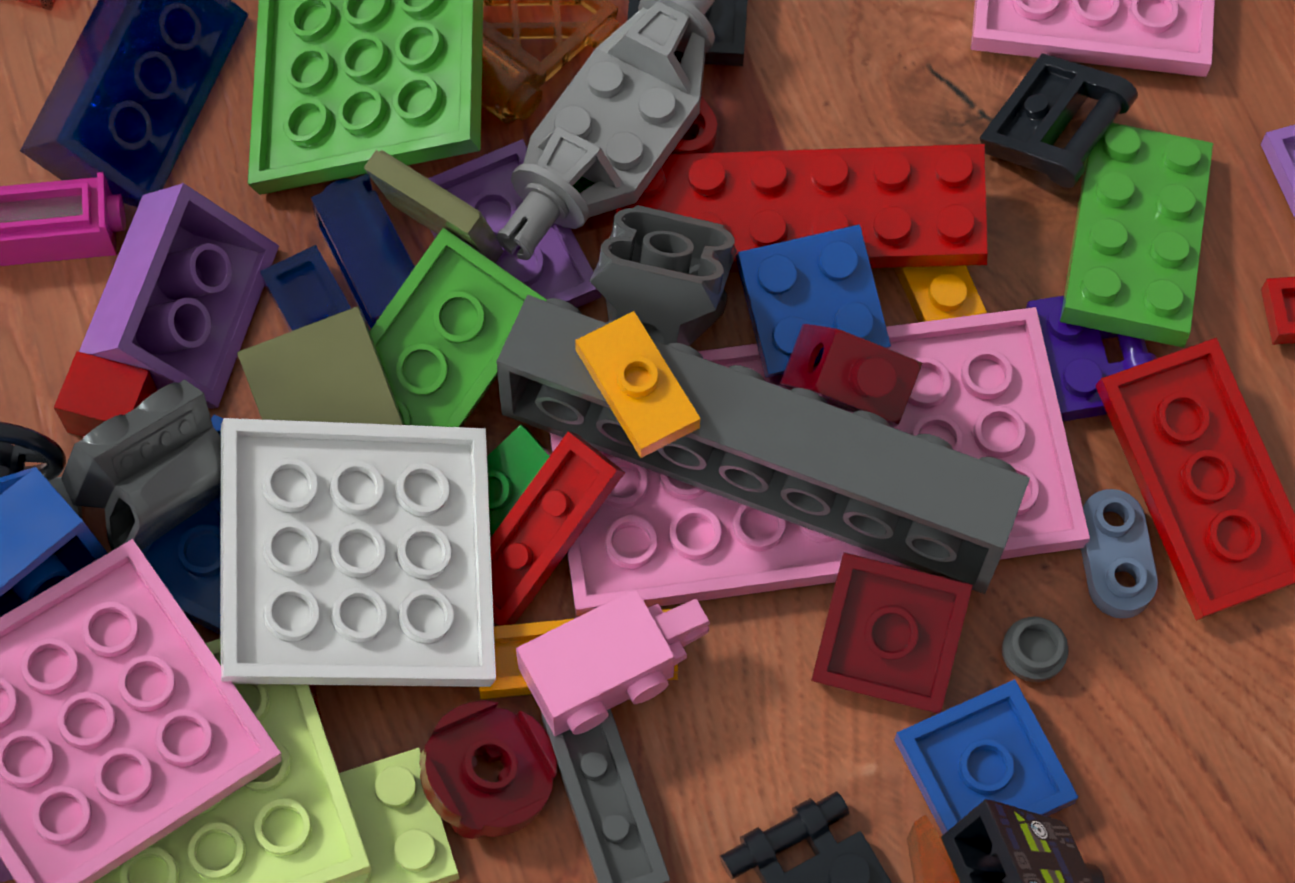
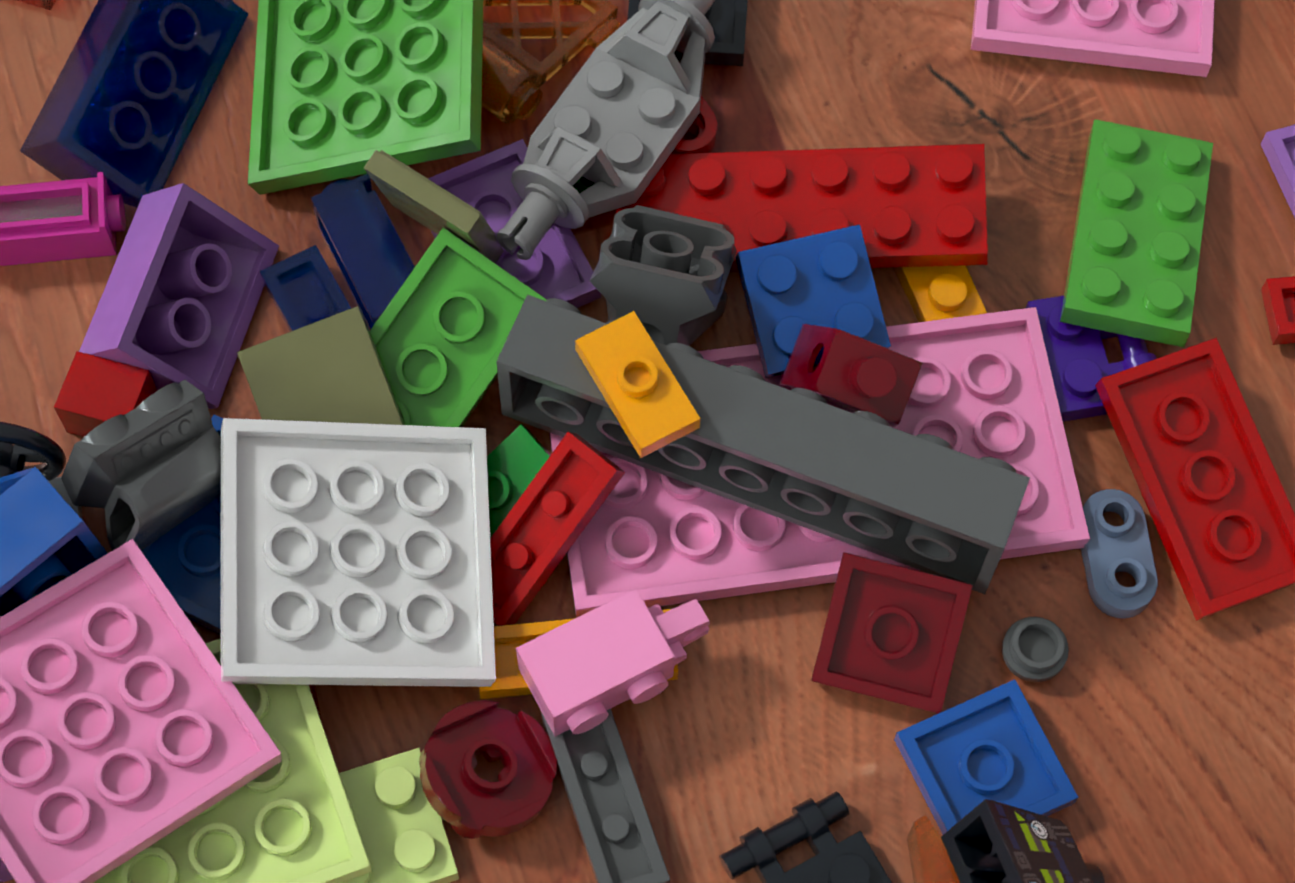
(1043, 108): black plate -> none

